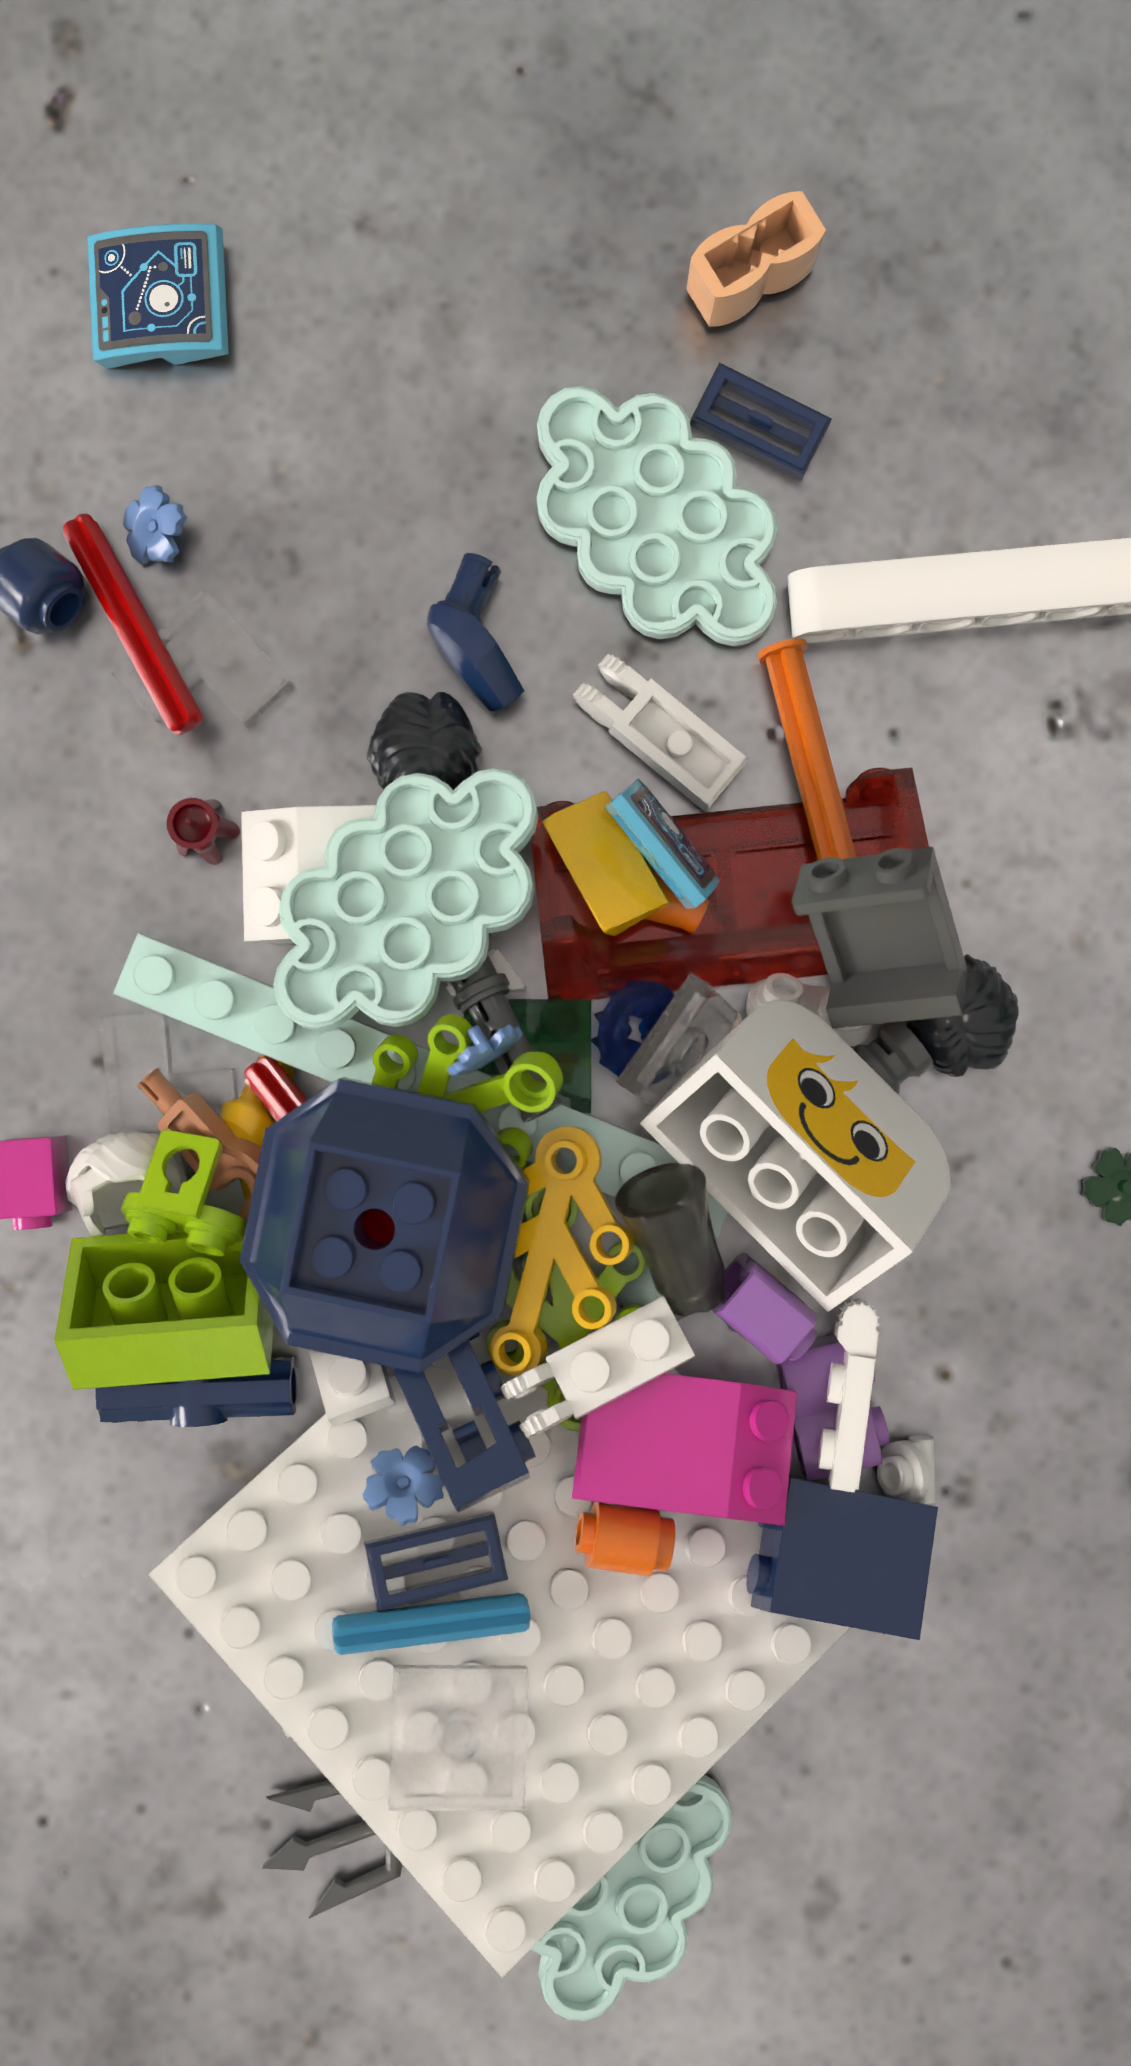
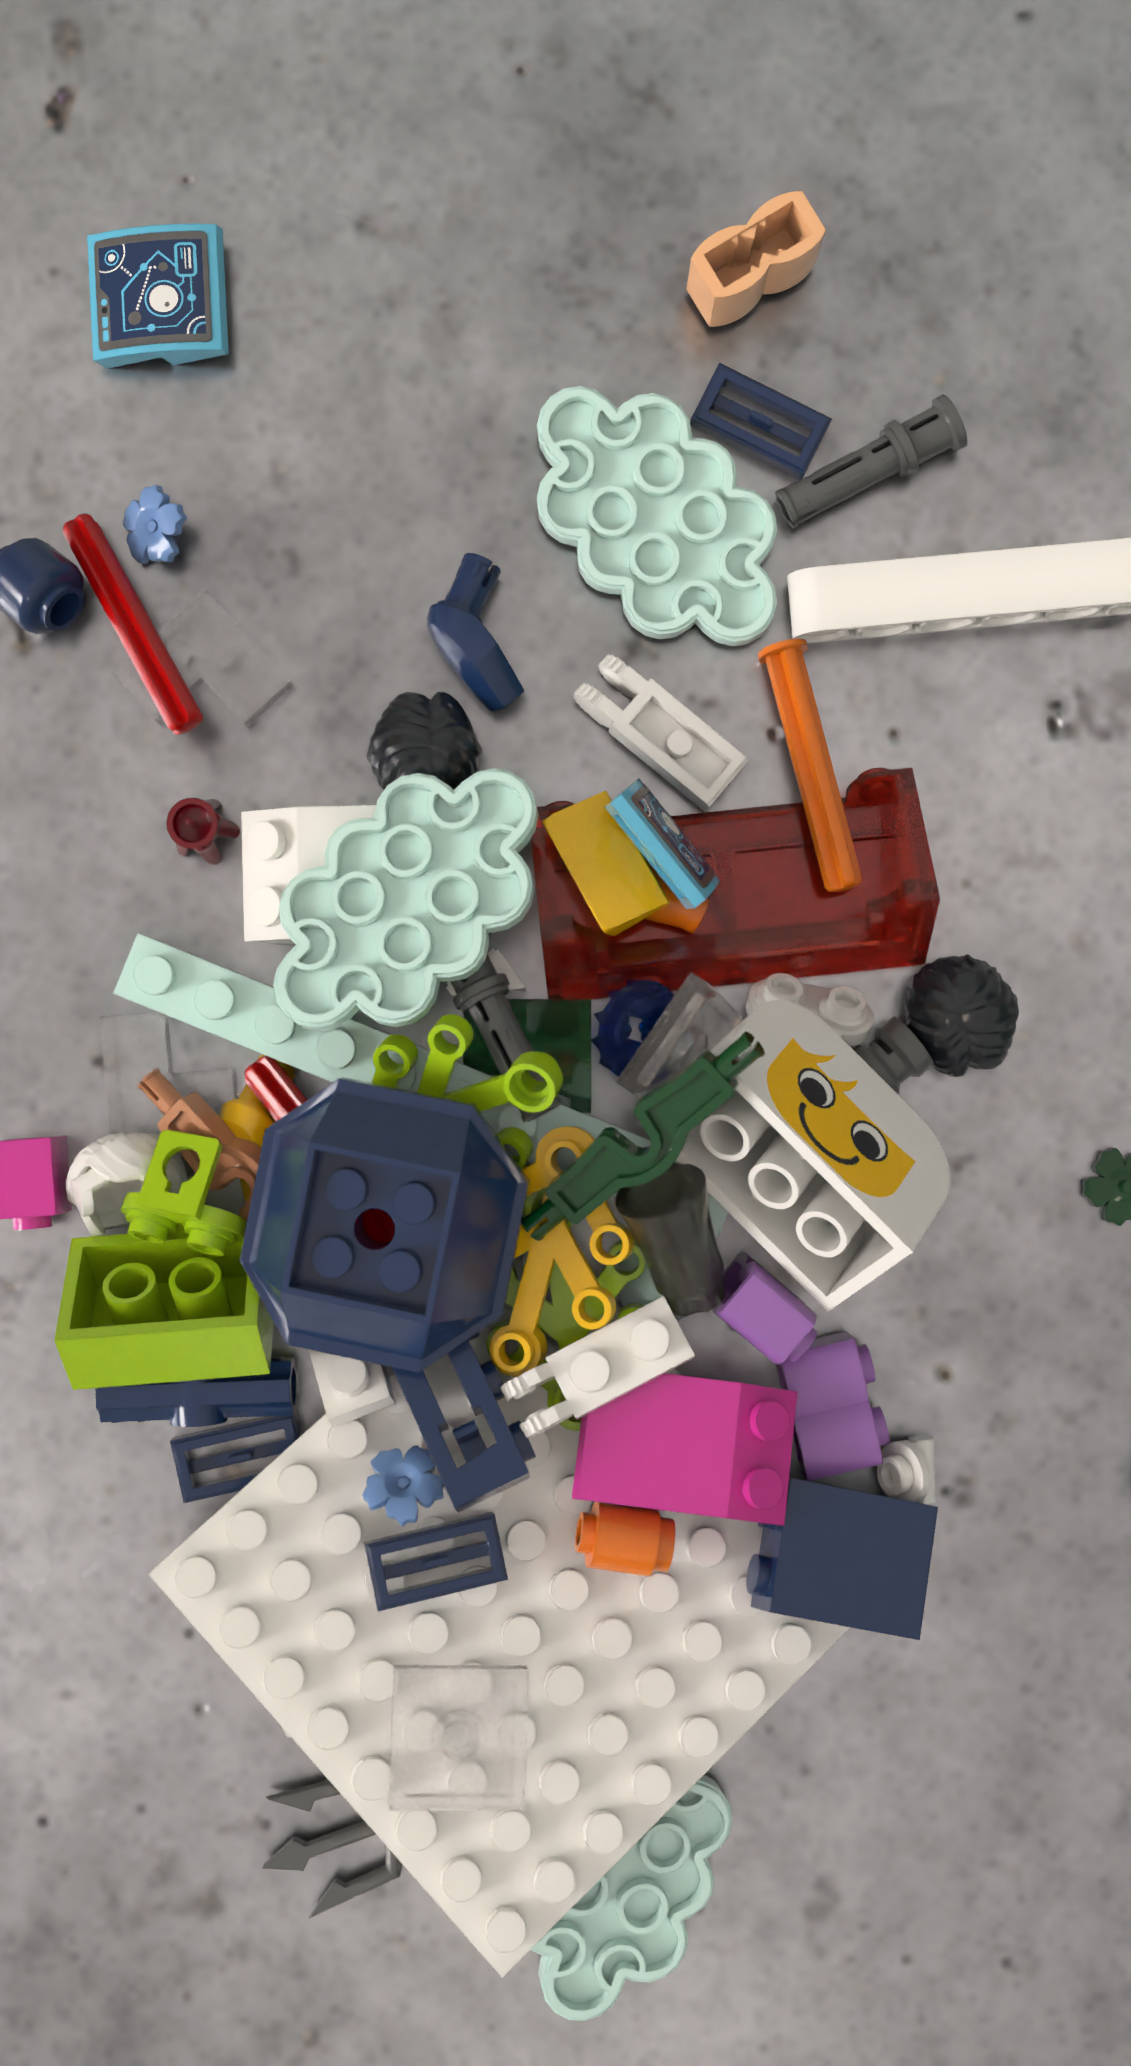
(186, 1467): none -> dark blue tile
(430, 1623): dark azure axle -> none
(484, 1050): medium blue plant -> none
(666, 1116): none -> dark green piece
(851, 1389): white hinge -> none
(884, 937): dark grey panel -> none
(895, 451): none -> dark grey pin

